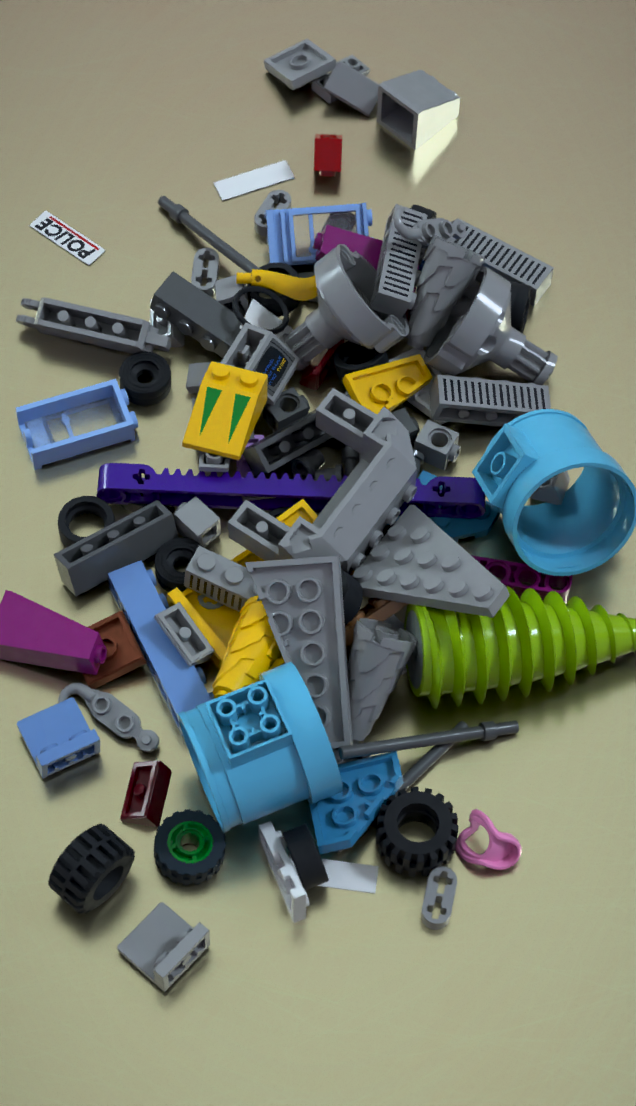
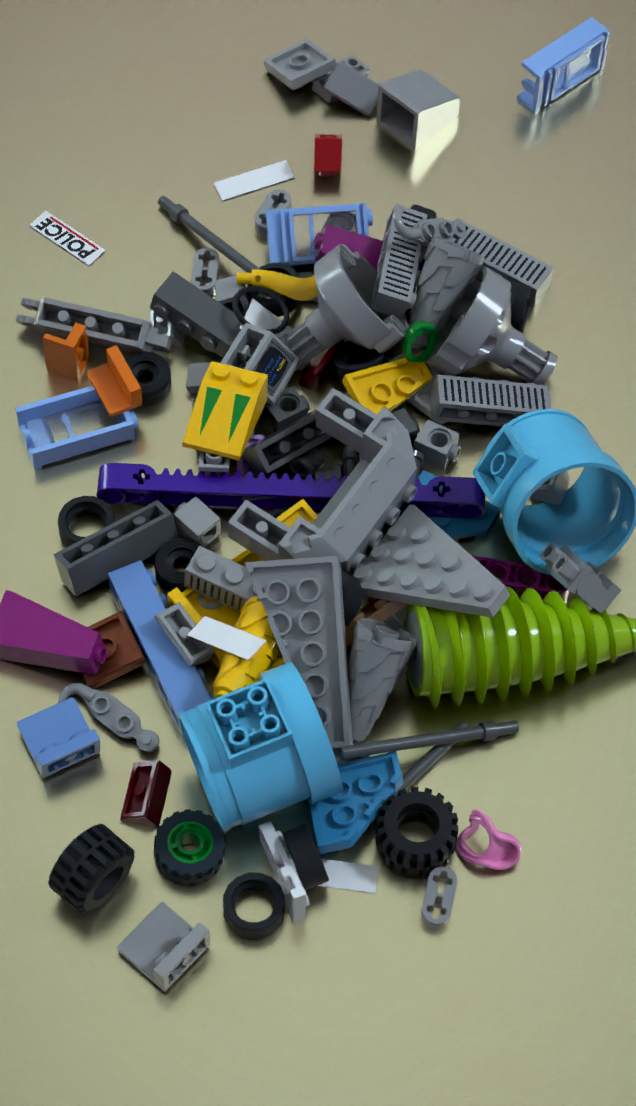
(67, 356): none -> orange panel
(116, 384): none -> orange panel
(226, 638): none -> white sticker
(253, 881): none -> black tyre
(414, 331): none -> green piece
(564, 64): none -> light blue door
(579, 576): none -> light grey hips

